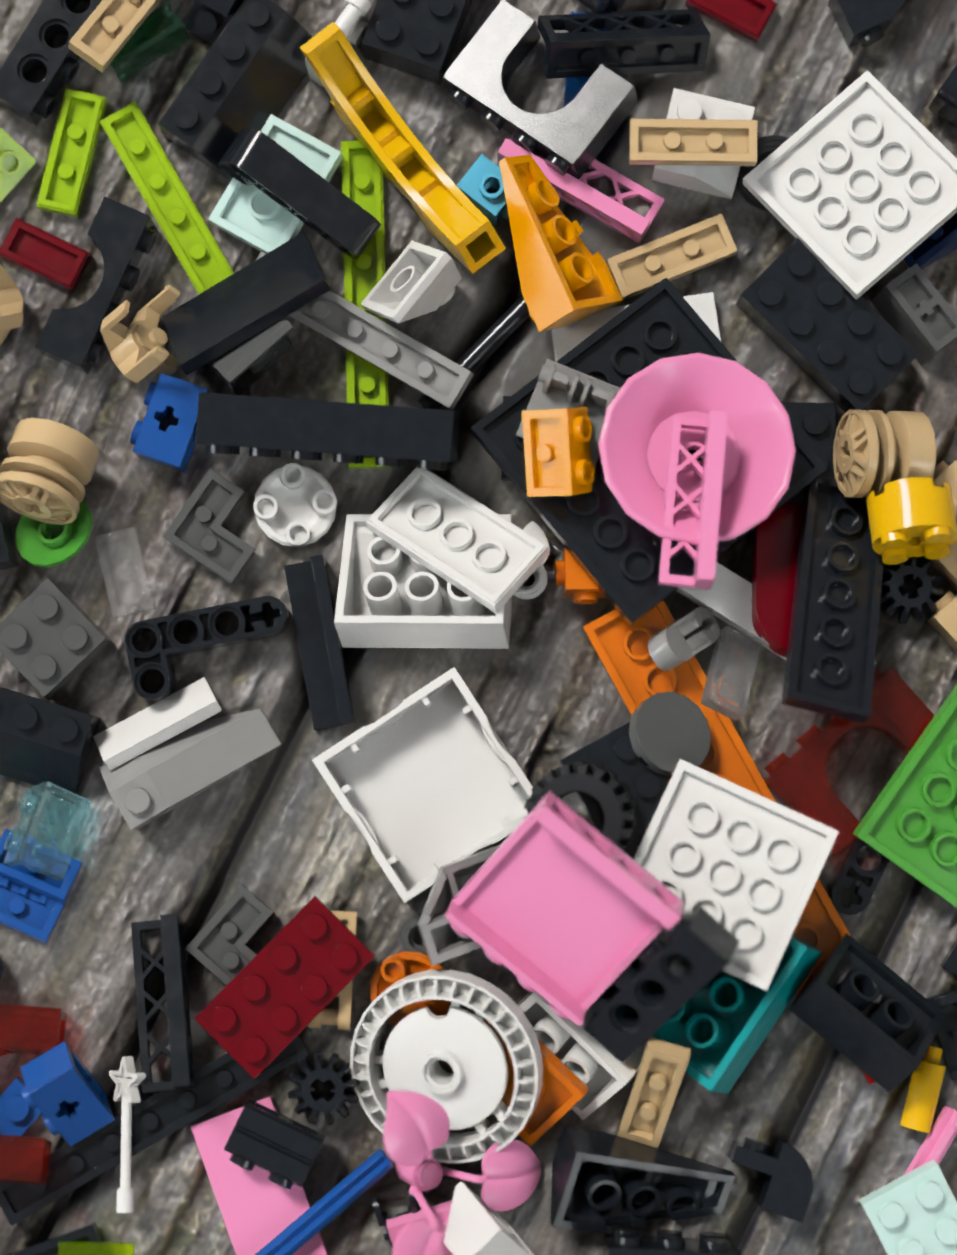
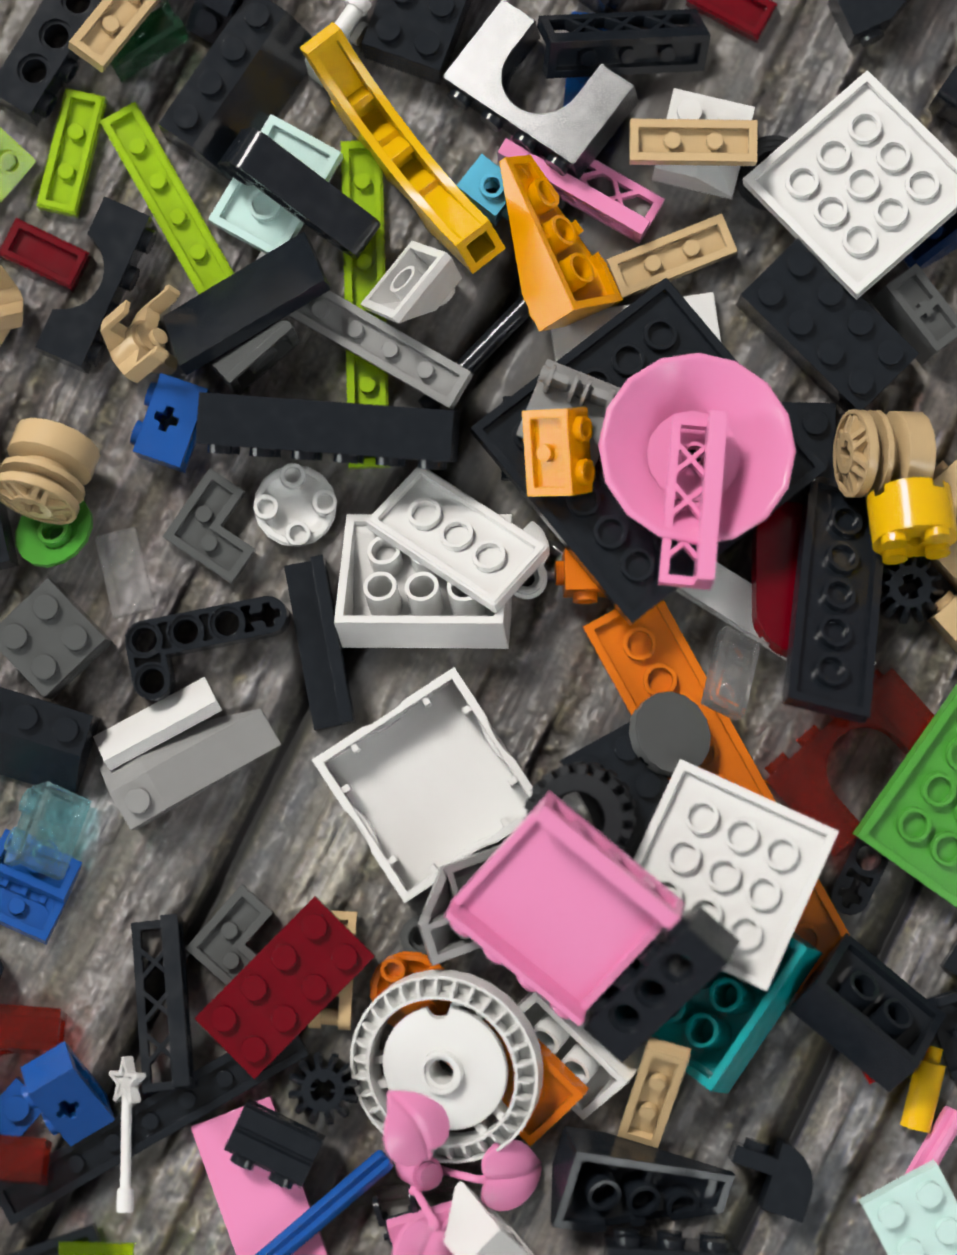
(683, 638): light grey piece -> none

